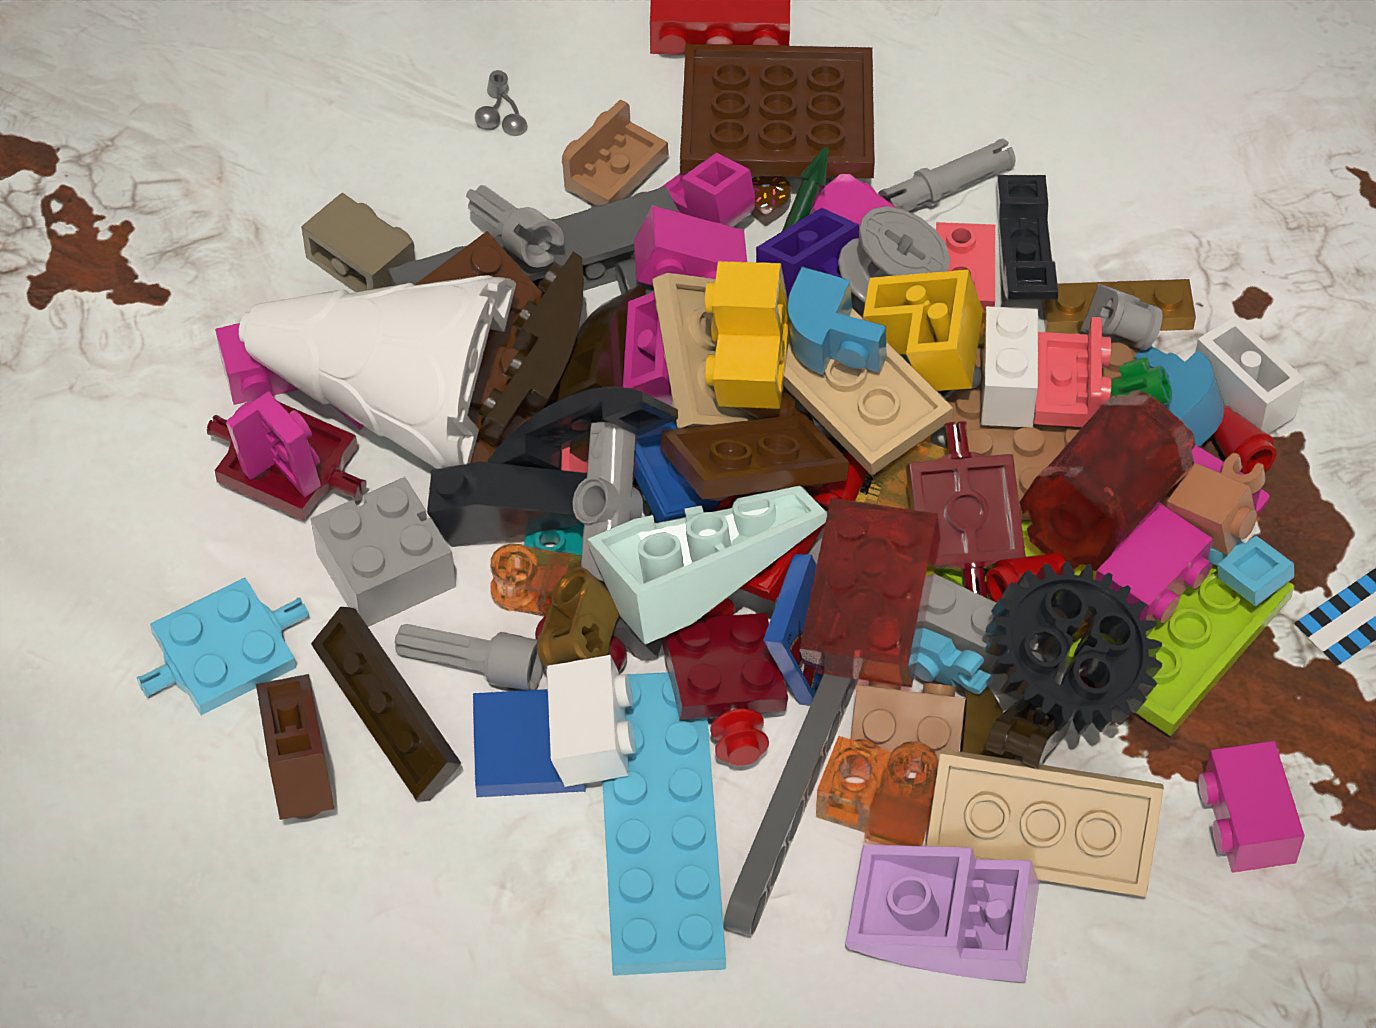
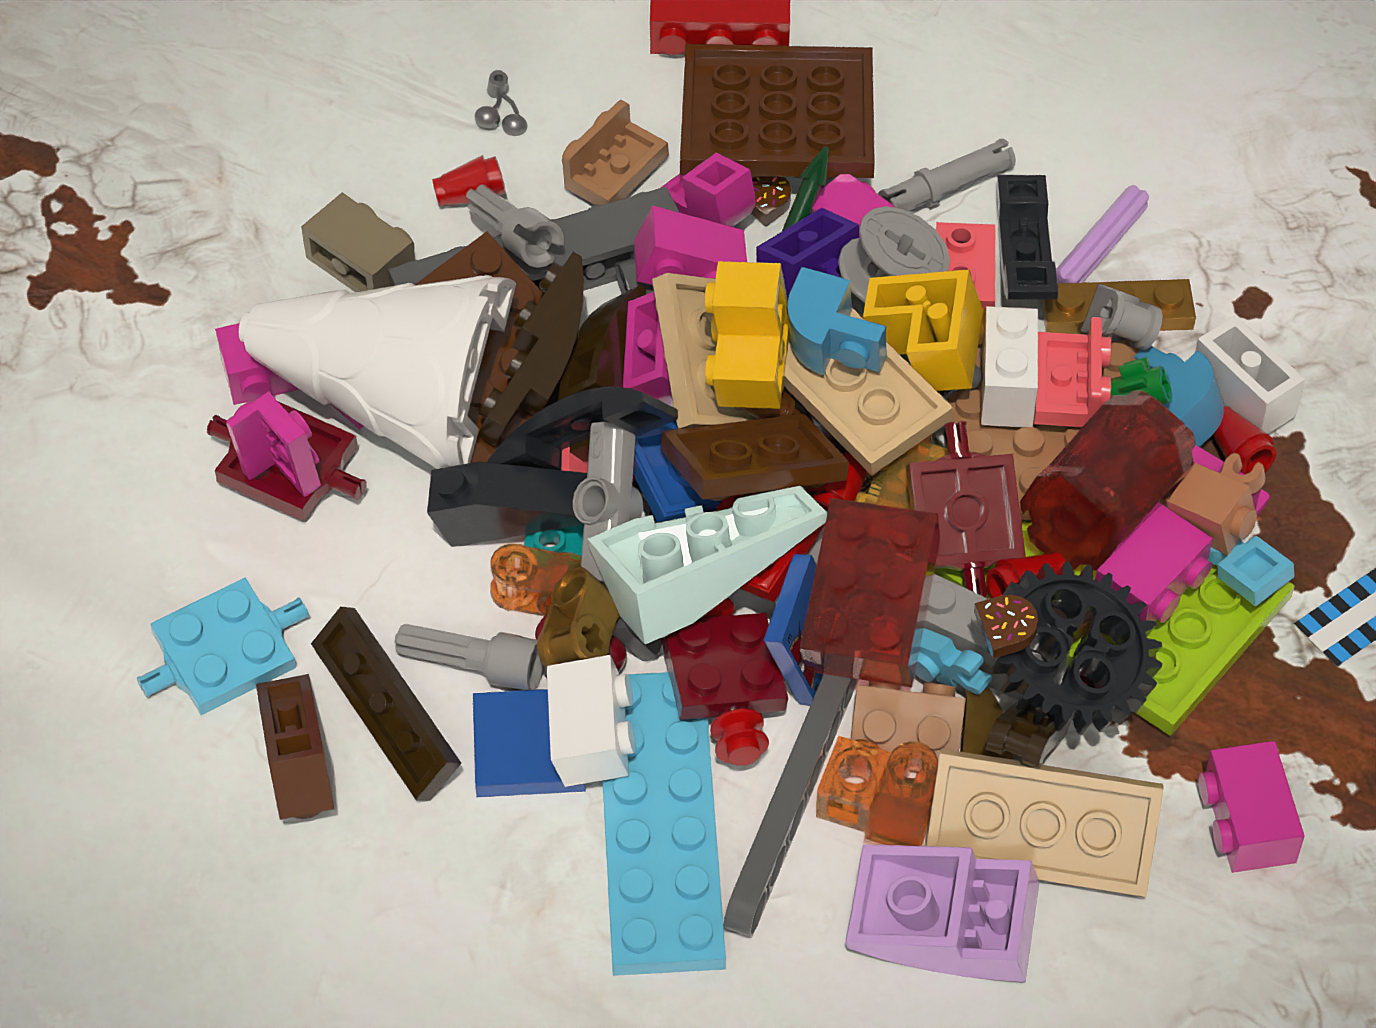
(384, 552): light grey piece -> none
(454, 185): none -> red cone
(1006, 623): none -> reddish brown tile
(1103, 236): none -> lavender axle

